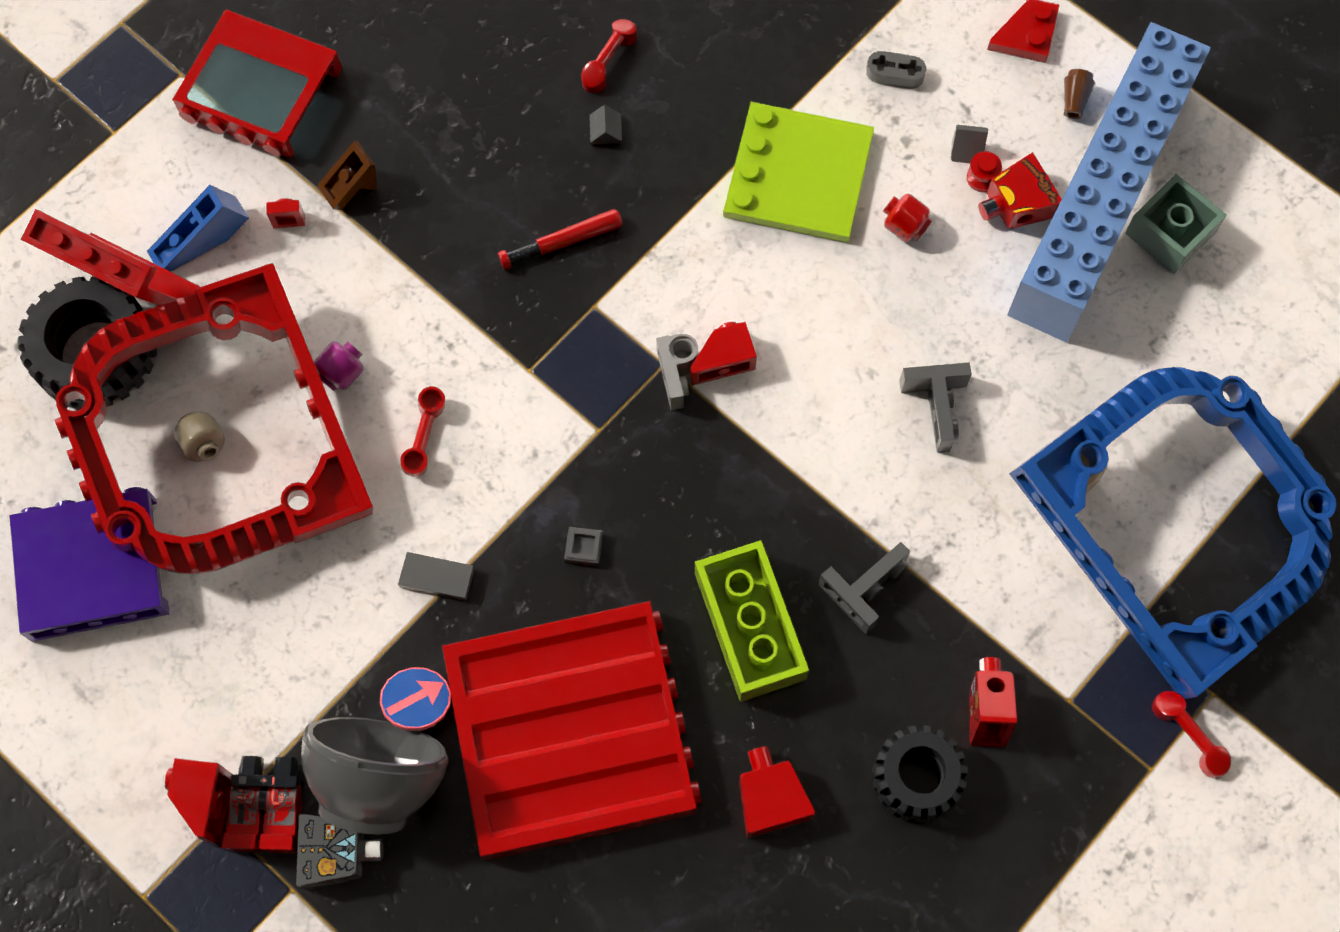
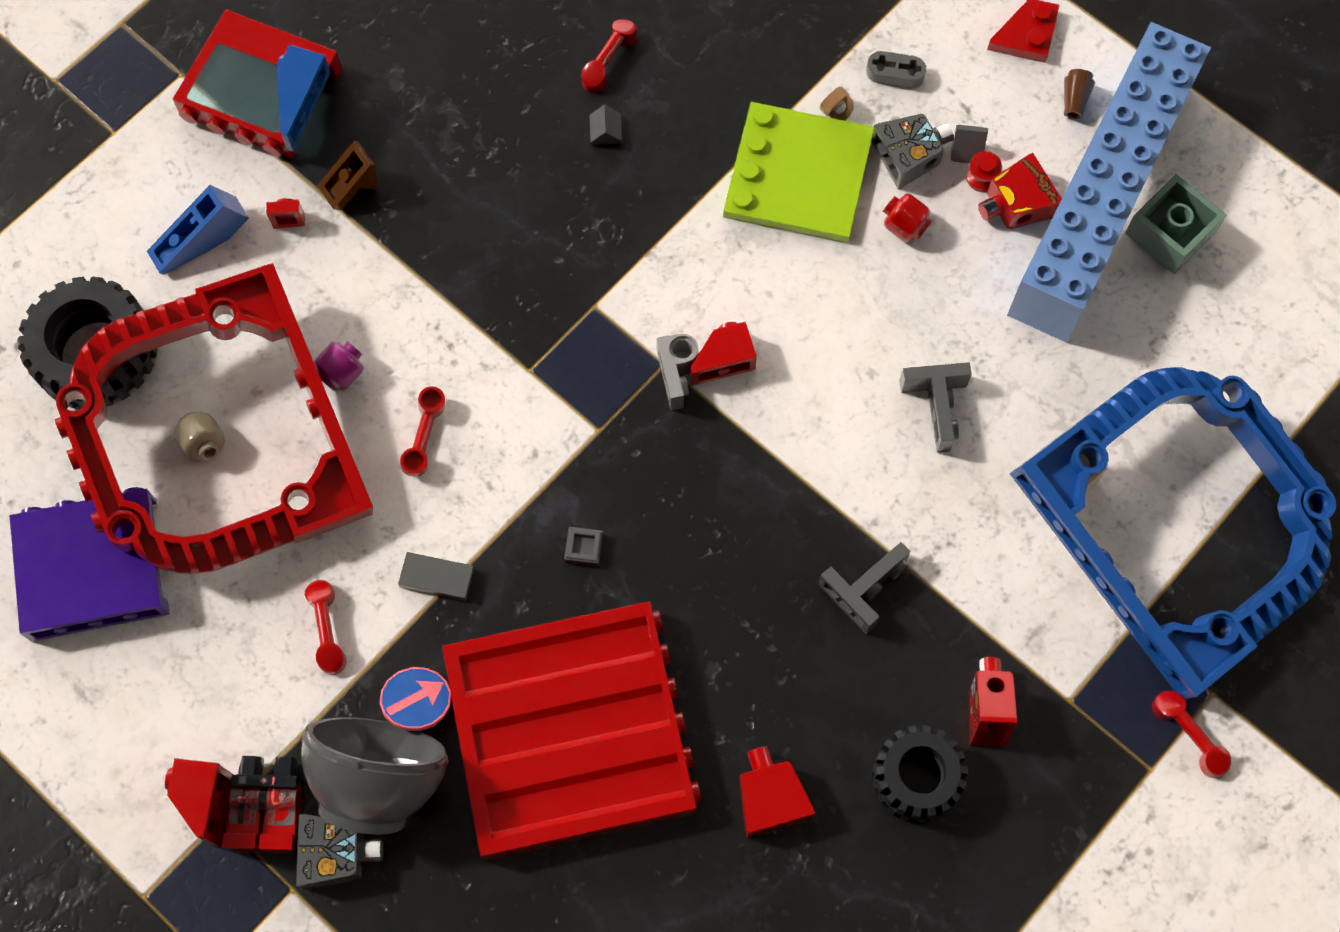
(106, 260): red panel -> none
(300, 83): none -> blue slope
(328, 655): none -> red bar
(570, 235): red piece -> none
(751, 621): lime brick -> none
(836, 100): none -> medium nougat tile
(910, 146): none -> dark grey torso

